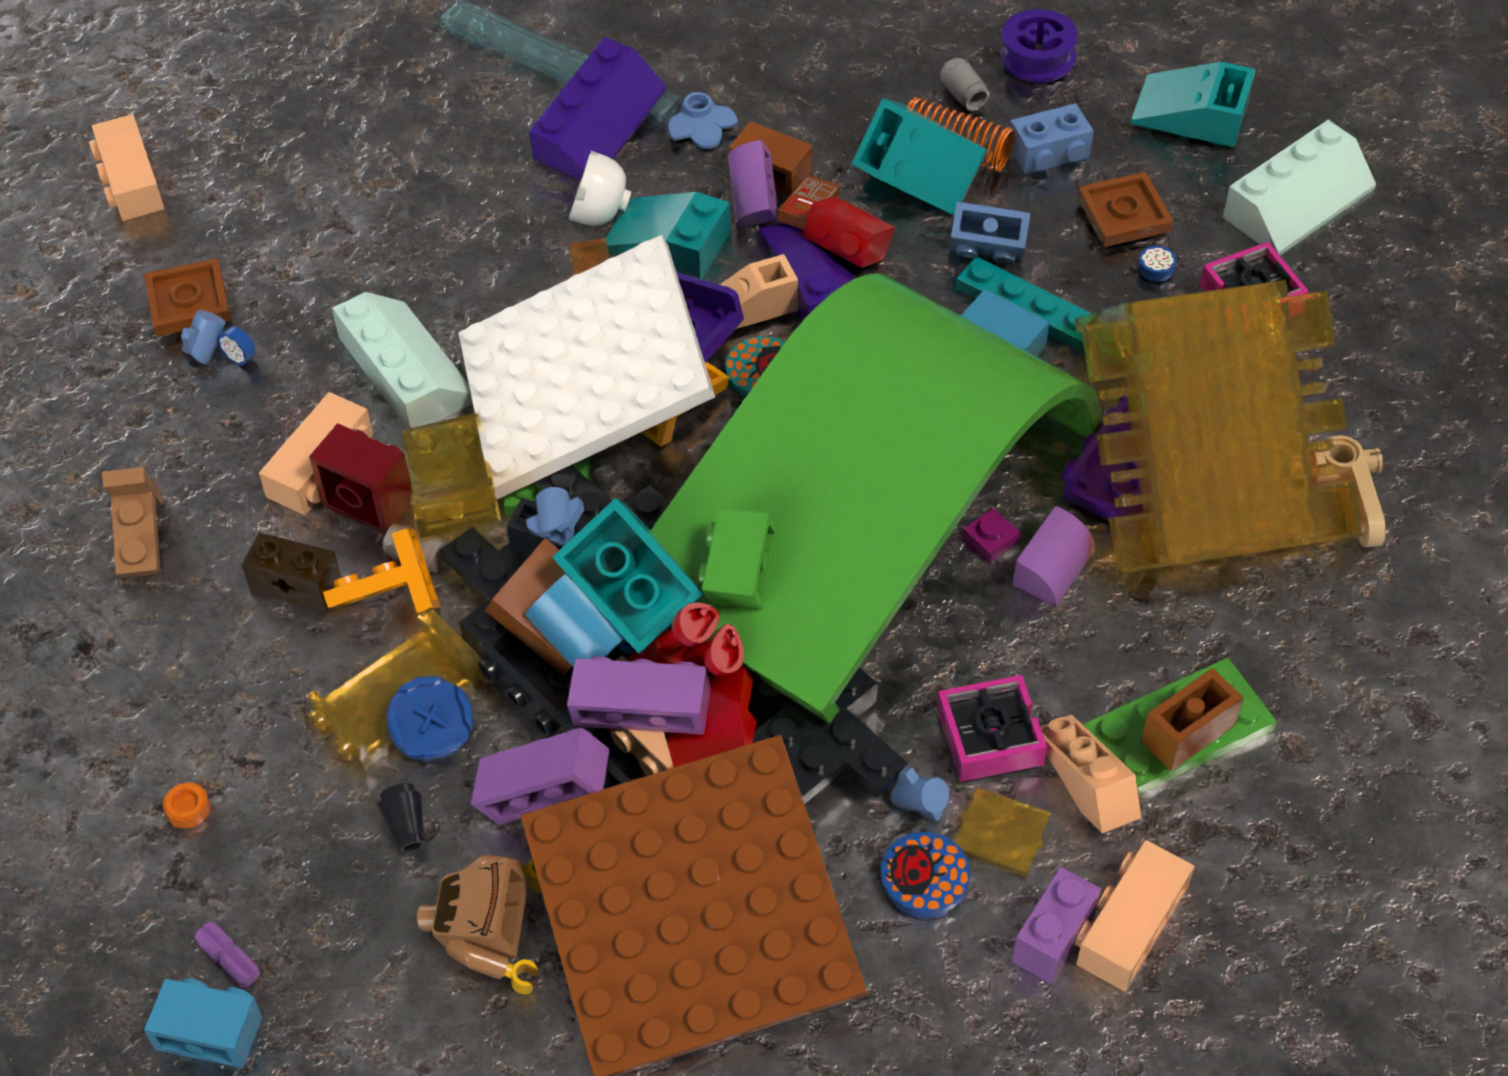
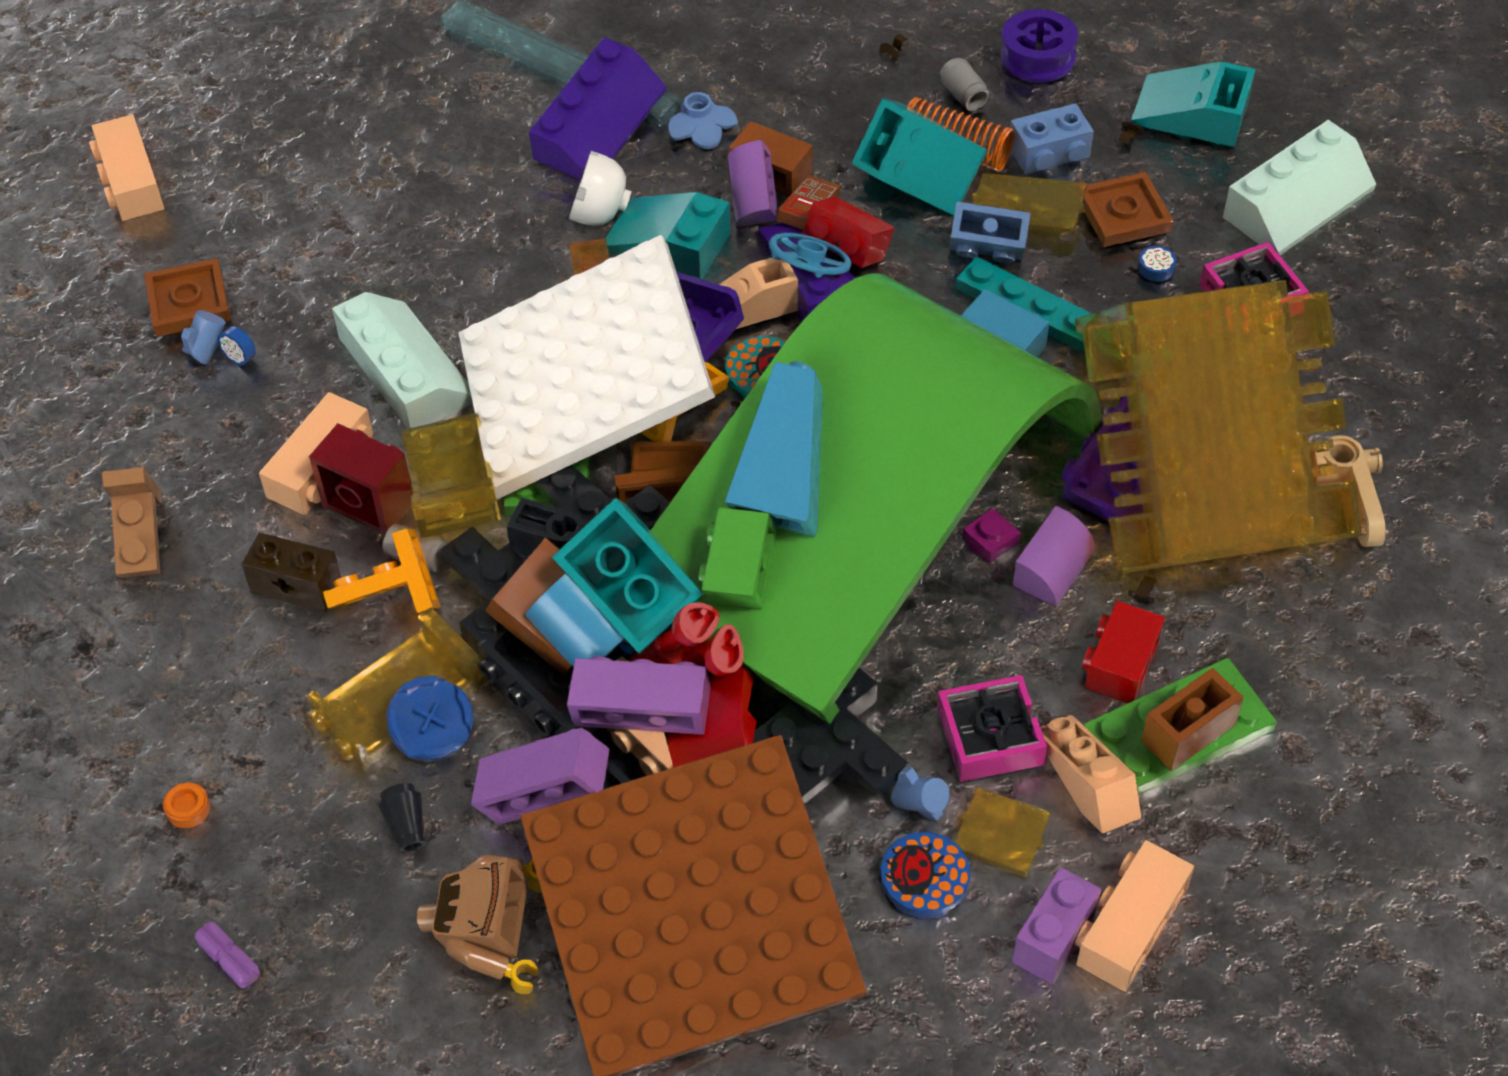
(204, 1022): dark azure brick -> none
(555, 515): medium blue piece -> none
(665, 481): none -> dark orange tile
(667, 454): none -> dark orange tile
(783, 451): none -> dark azure slope
(809, 254): none -> dark azure wheel
(895, 48): none -> dark brown piece
(1051, 202): none -> clear yellow piece
(1123, 652): none -> red brick
(1131, 132): none -> dark brown piece

